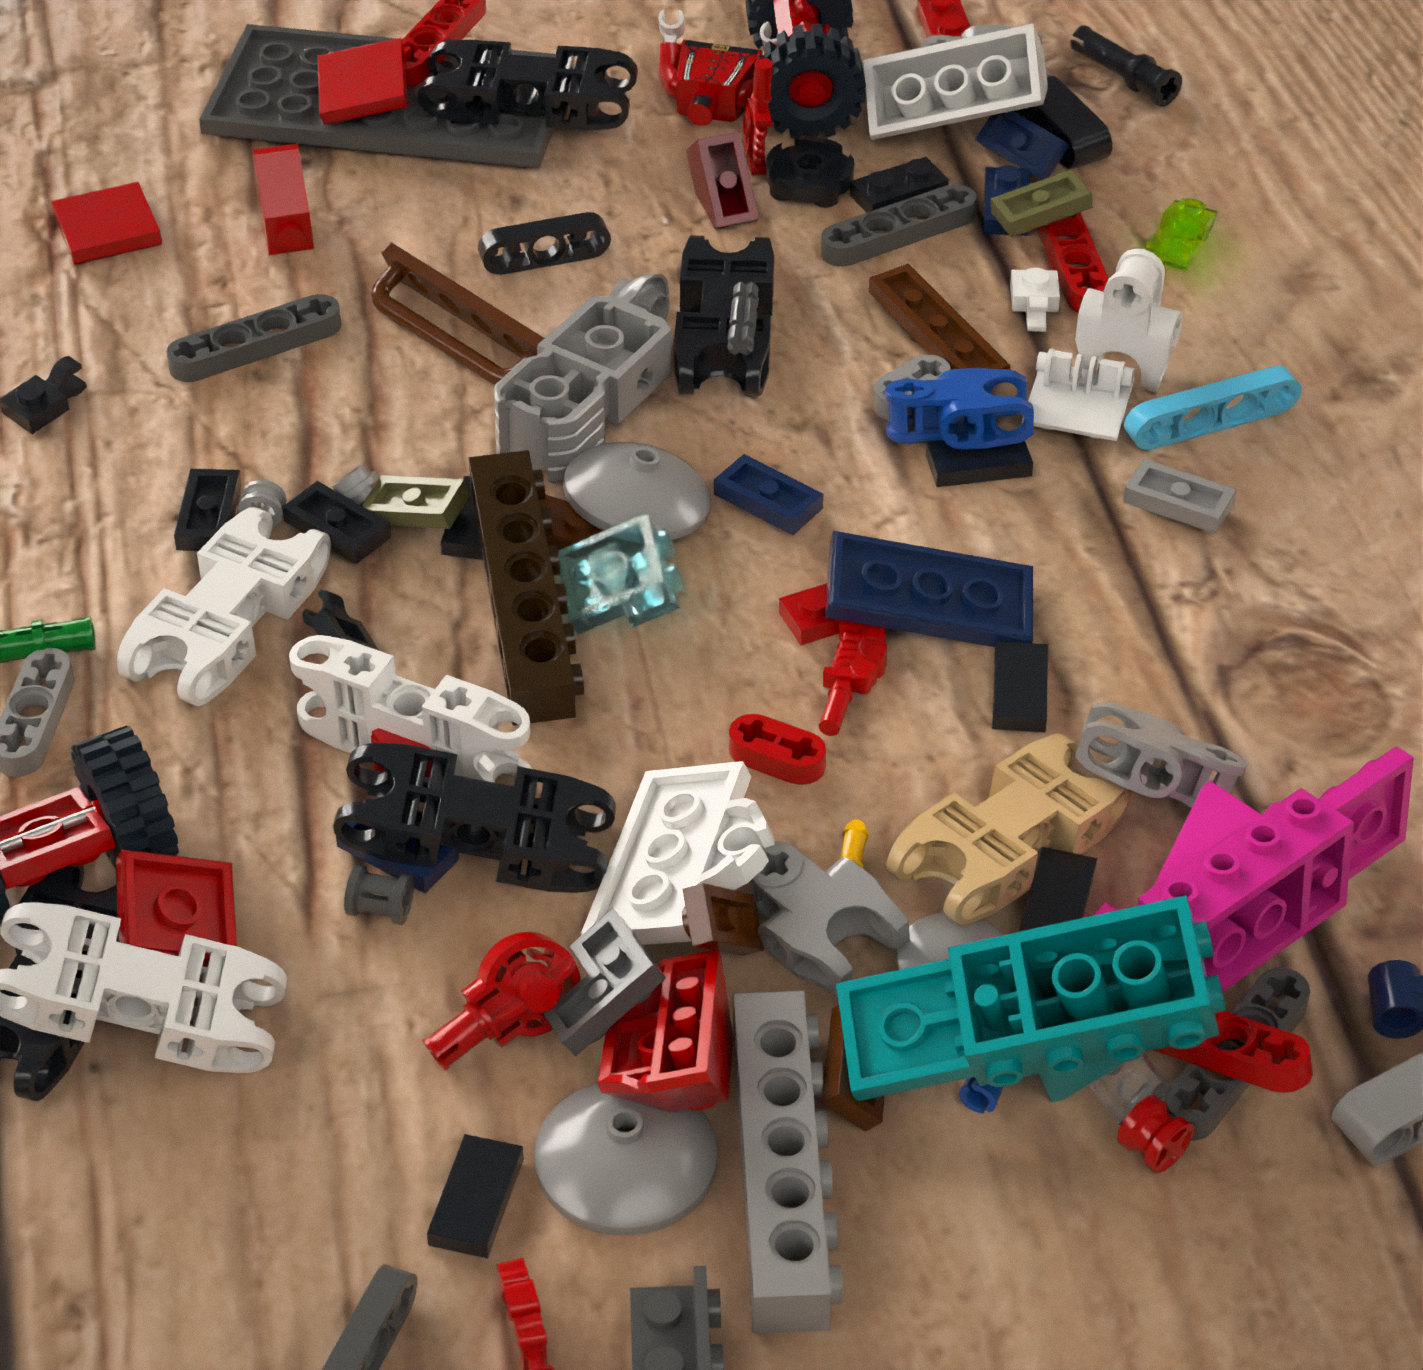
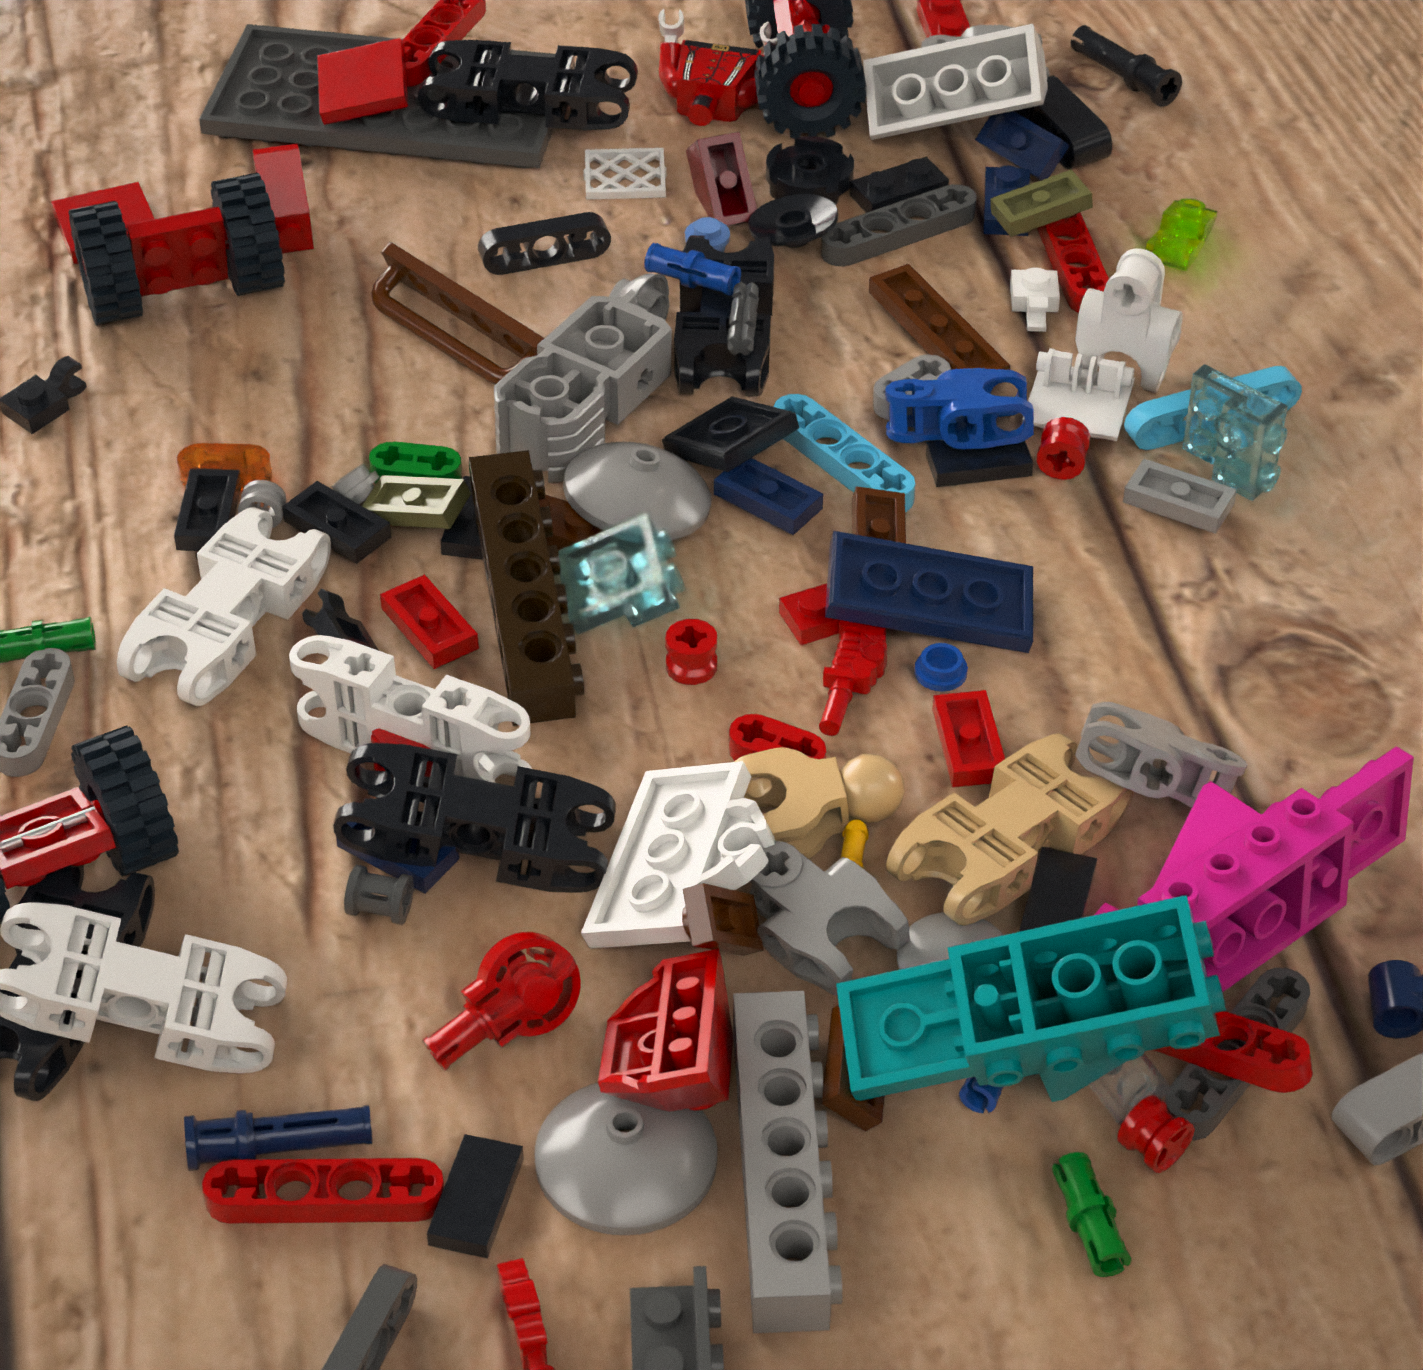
(172, 897): red tile -> none
(177, 250): none -> black plate
(204, 355): dark grey beam -> none
(248, 458): none -> clear orange beam
(248, 1136): none -> dark blue pin
(325, 1180): none -> red beam
(415, 460): none -> green beam
(429, 621): none -> red plate
(617, 980): dark grey plate -> none
(618, 191): none -> white window
(691, 651): none -> red wheel
(692, 268): none -> blue pin
(714, 231): none -> medium blue plate
(730, 433): none -> black tile
(758, 117): red piece -> none
(794, 219): none -> black dish
(816, 797): none -> tan piece
(819, 423): none -> medium azure beam
(879, 514): none -> reddish brown plate
(941, 667): none -> blue plate
(968, 737): none -> red plate
(1020, 686): black tile -> none
(1058, 437): none -> red wheel
(1091, 1214): none -> green pin
(1235, 431): none -> clear light blue plate

